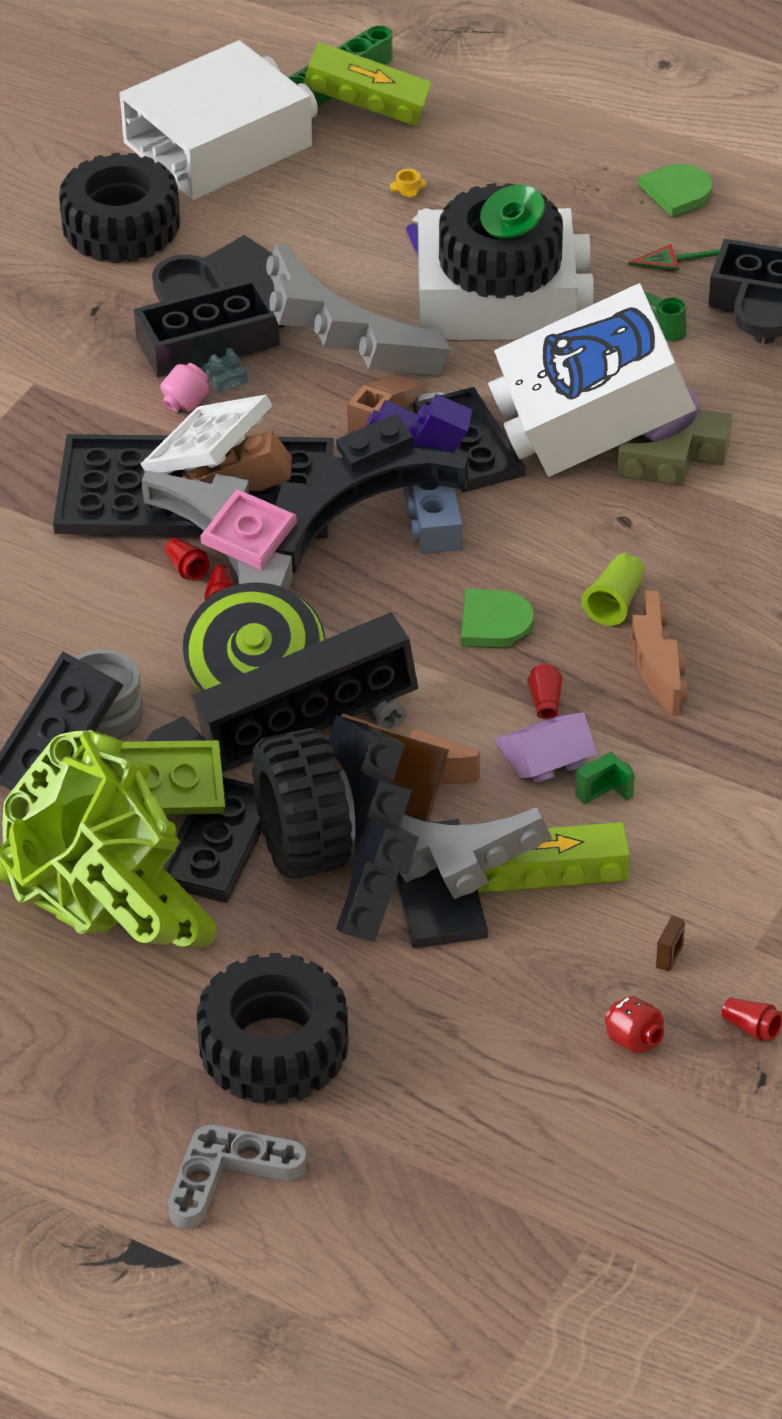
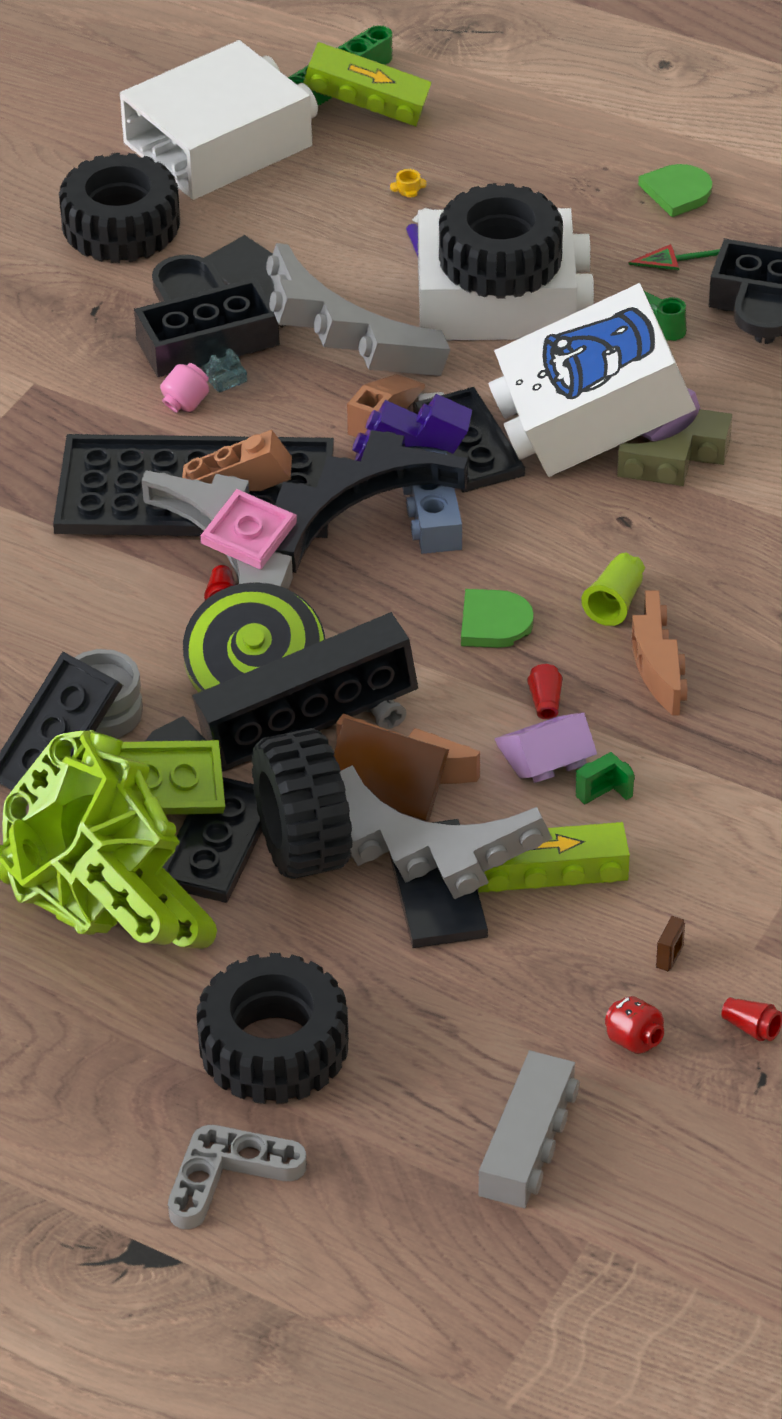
(188, 560): red cone -> none
(207, 435): white plate -> none
(374, 442): black plate -> none
(379, 805): black arch -> none
(512, 211): green dish -> none
(528, 1129): none -> light grey brick

